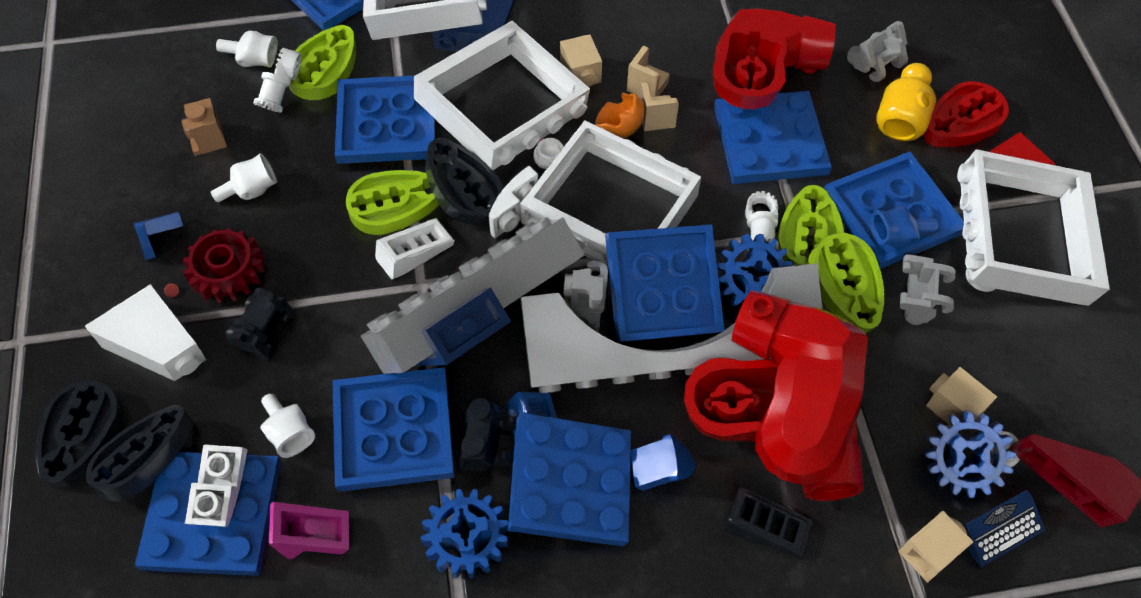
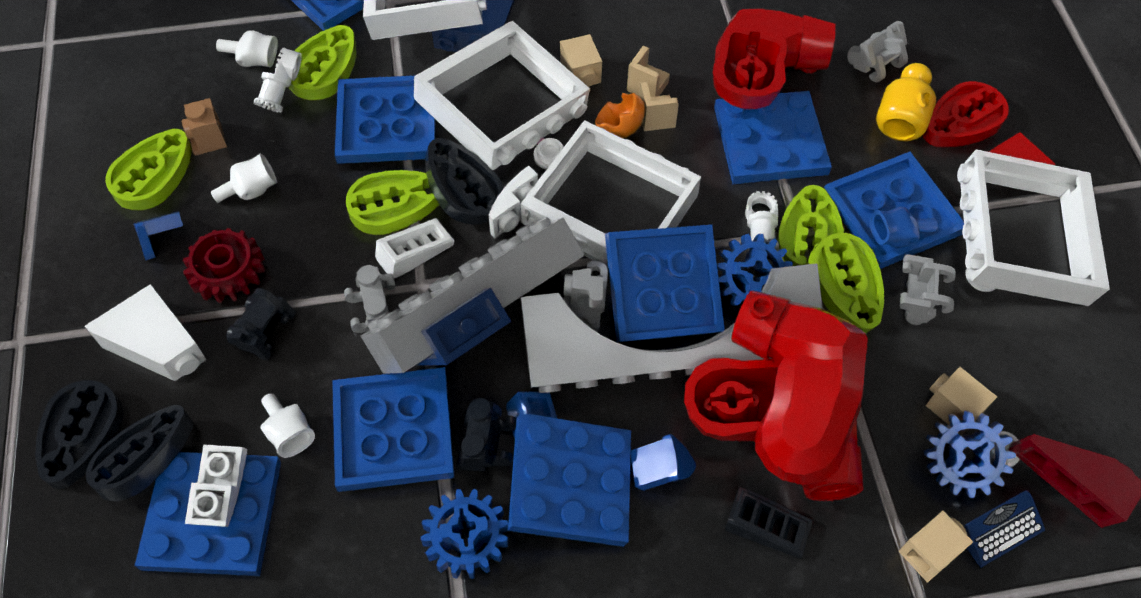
(158, 182): none -> lime piece
(171, 290): coral piece -> none
(308, 529): dark pink slope -> none
(372, 295): none -> light grey piece

